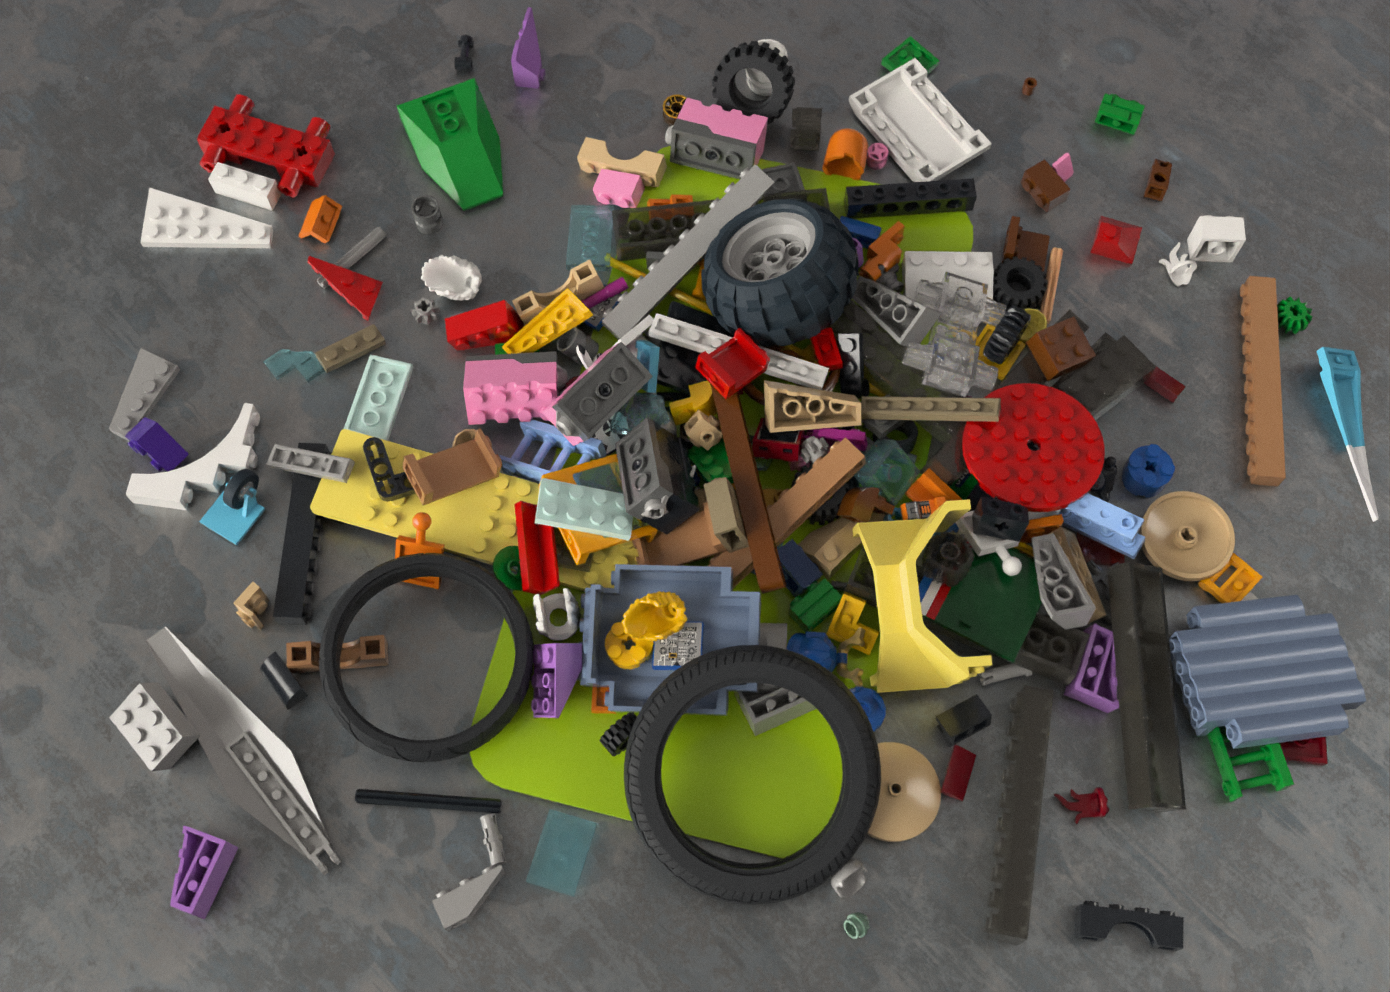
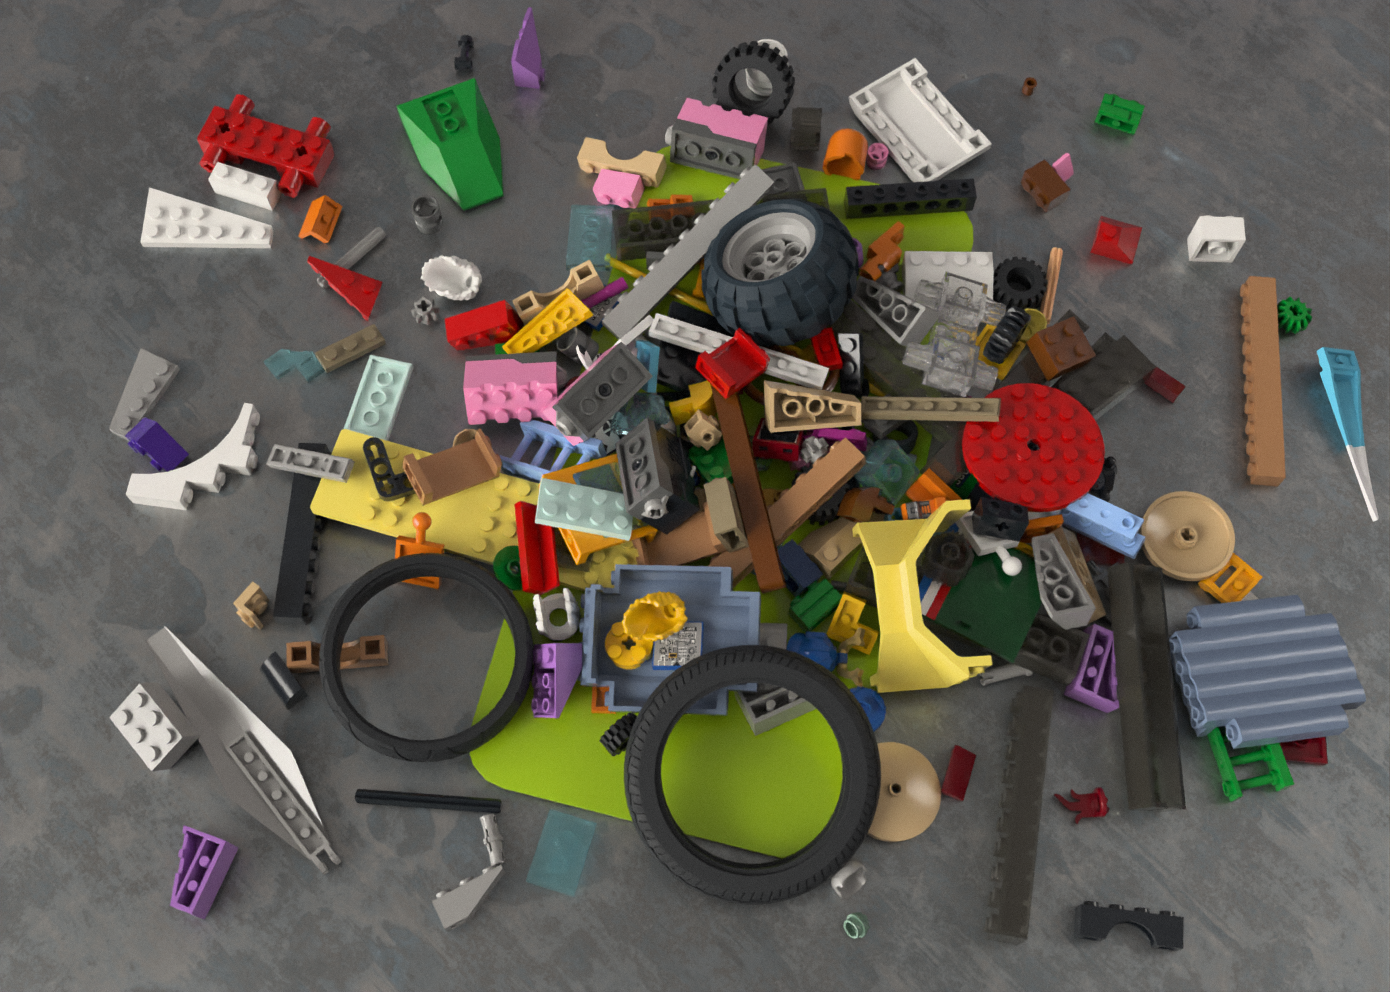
(235, 508): medium azure plate -> none
(672, 108): dark brown wheel -> none
(862, 231): blue panel -> none
(906, 52): green plate -> none
(963, 720): black hinge -> none
(1025, 244): reddish brown bracket -> none
(1147, 471): blue brick -> none
(1158, 180): reddish brown leg -> none
(1178, 269): white piece -> none

